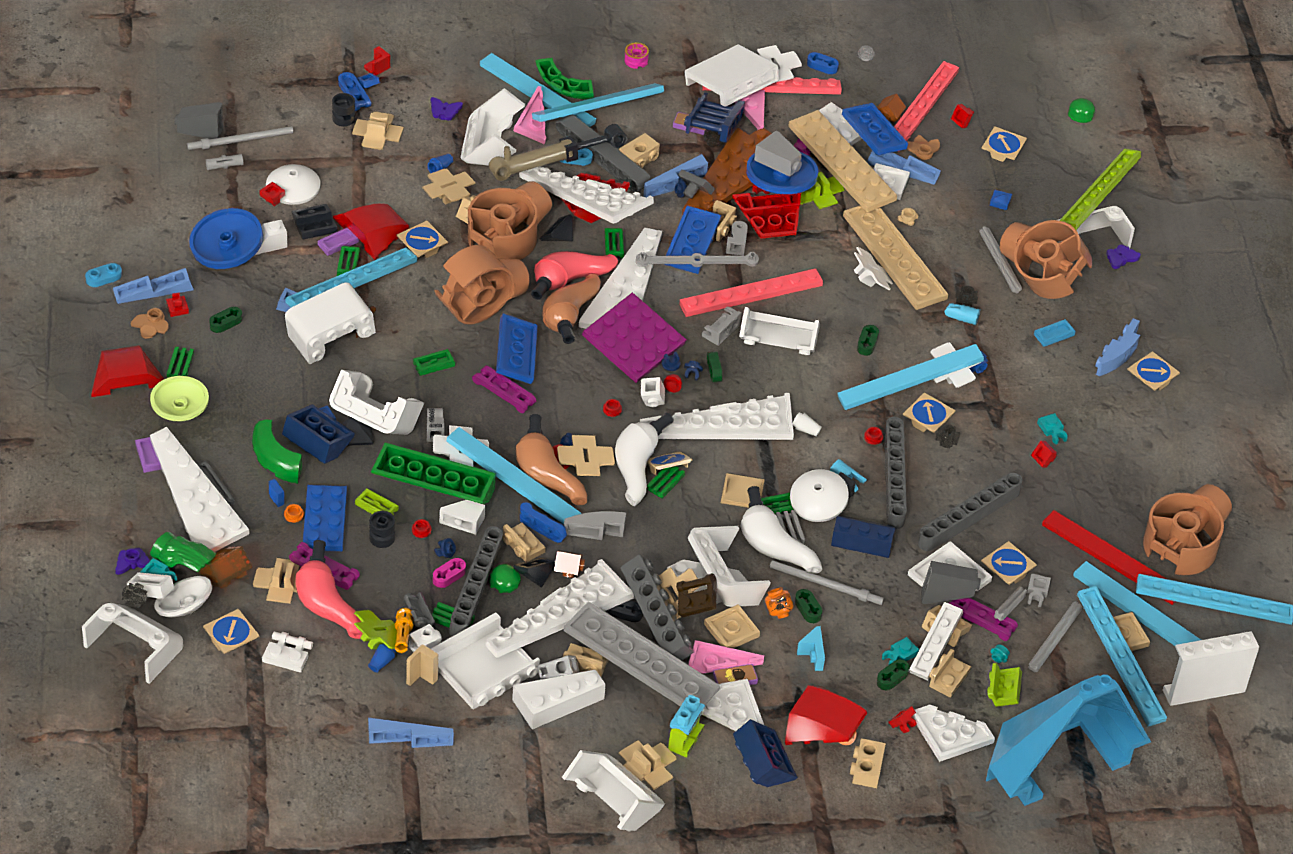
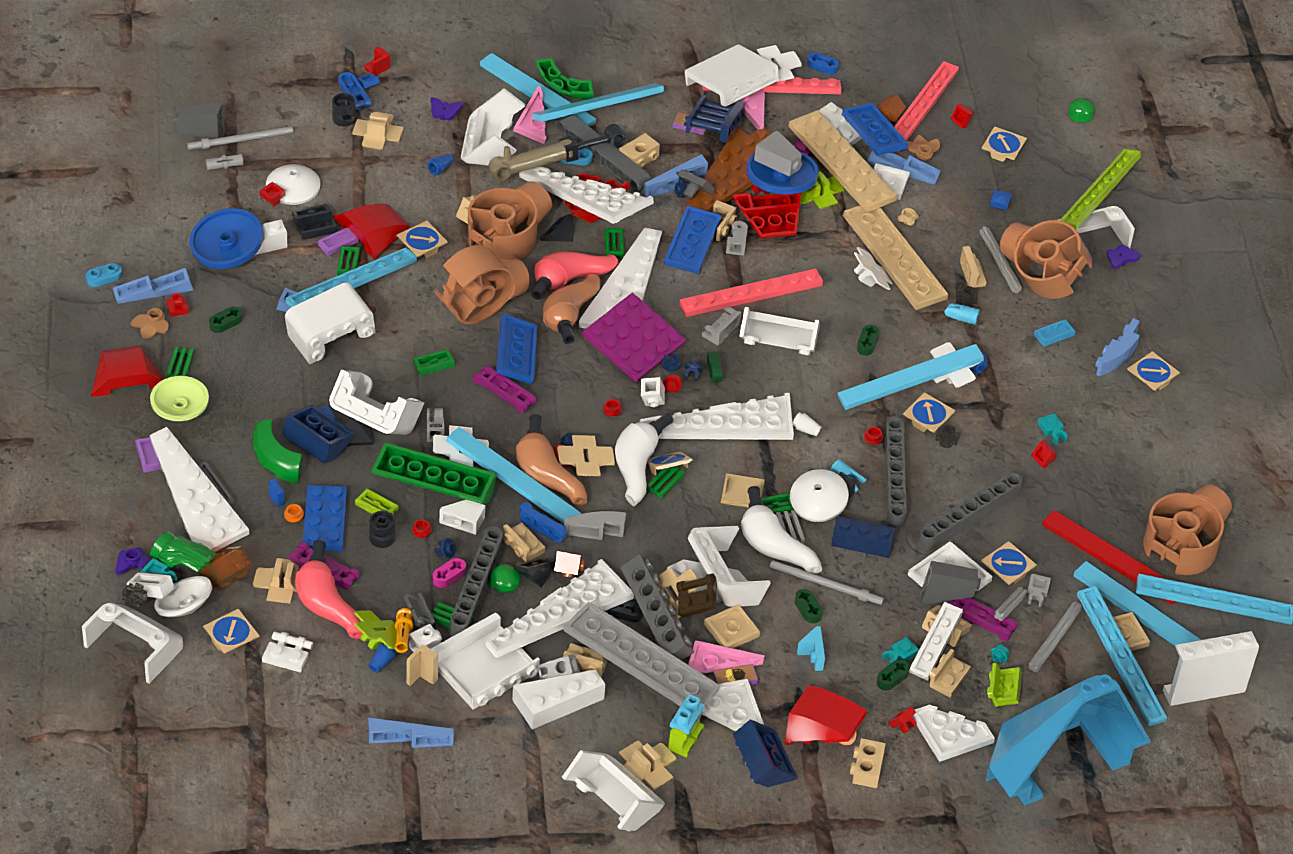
(448, 186): tan piece -> none
(636, 55): dark pink wheel -> none
(750, 259): light grey piece -> none
(779, 602): orange head -> none
(866, 53): clear plate -> none
(972, 268): none -> tan bracket

